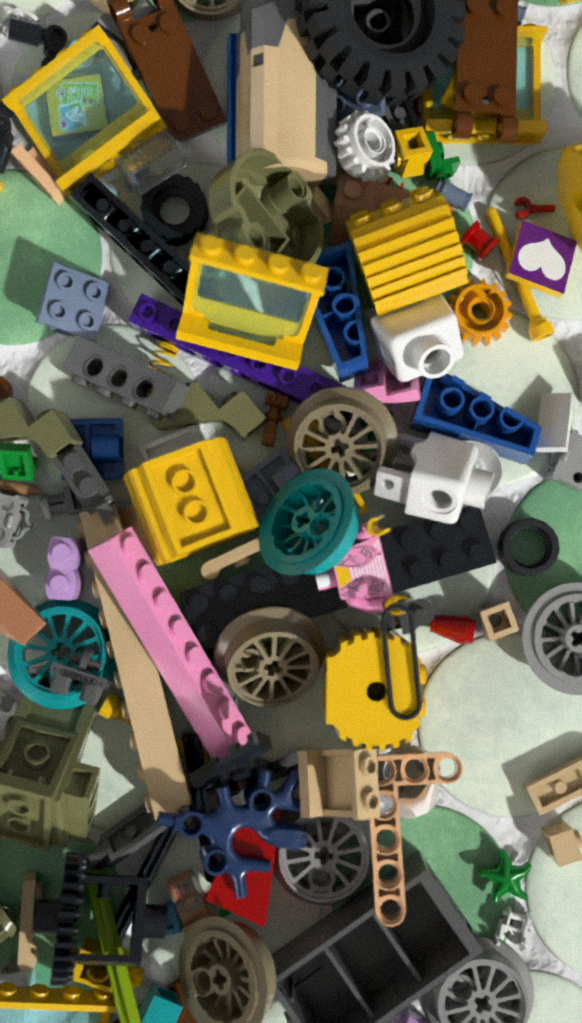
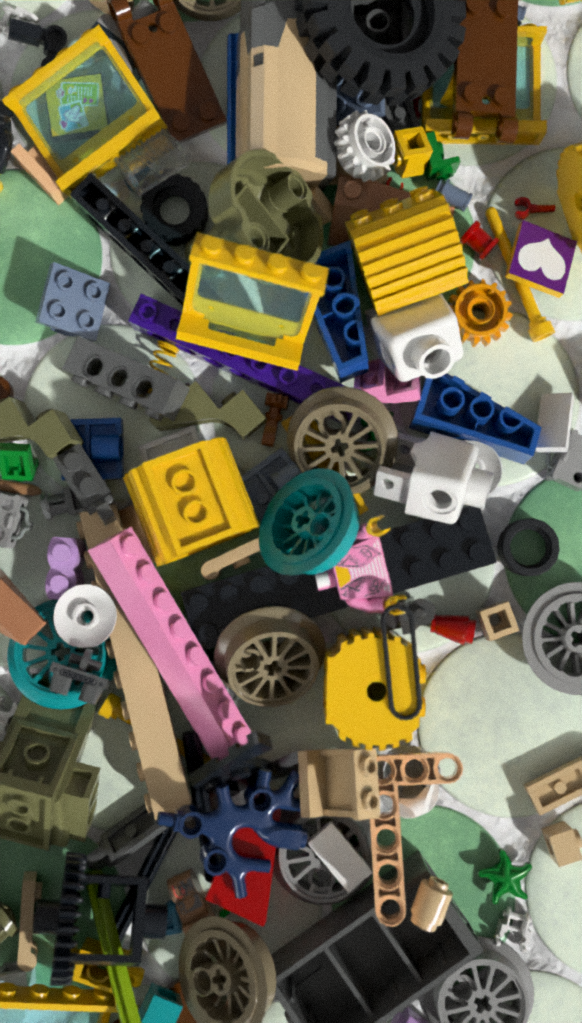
(71, 610): none -> white dish
(339, 856): none -> white tile
(431, 903): none -> tan brick

